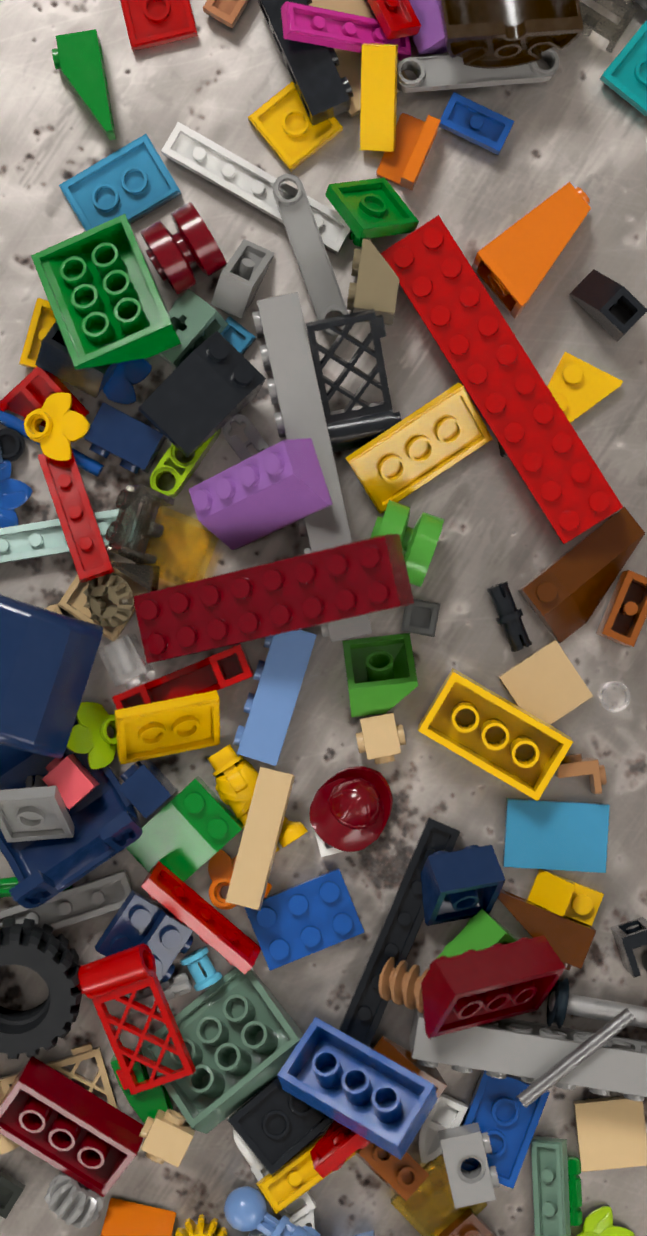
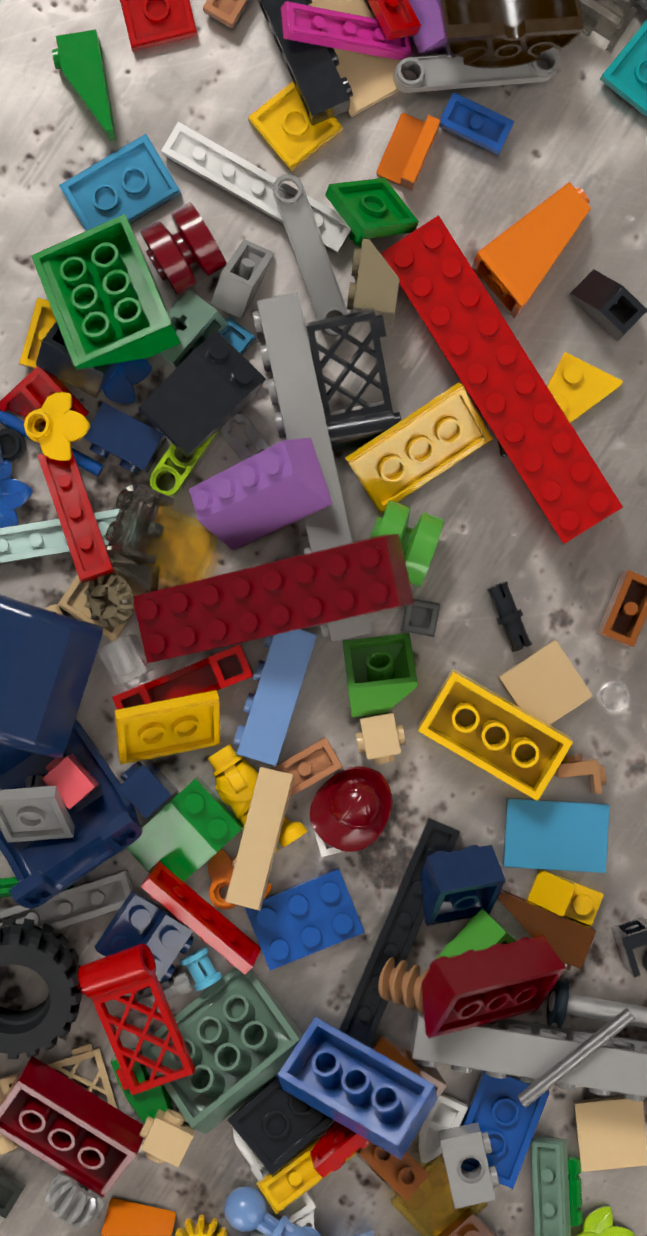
(91, 735): lime plate -> none
(310, 765): none -> nougat plate
(378, 97): yellow tile -> none
(577, 581): reddish brown wedge -> none

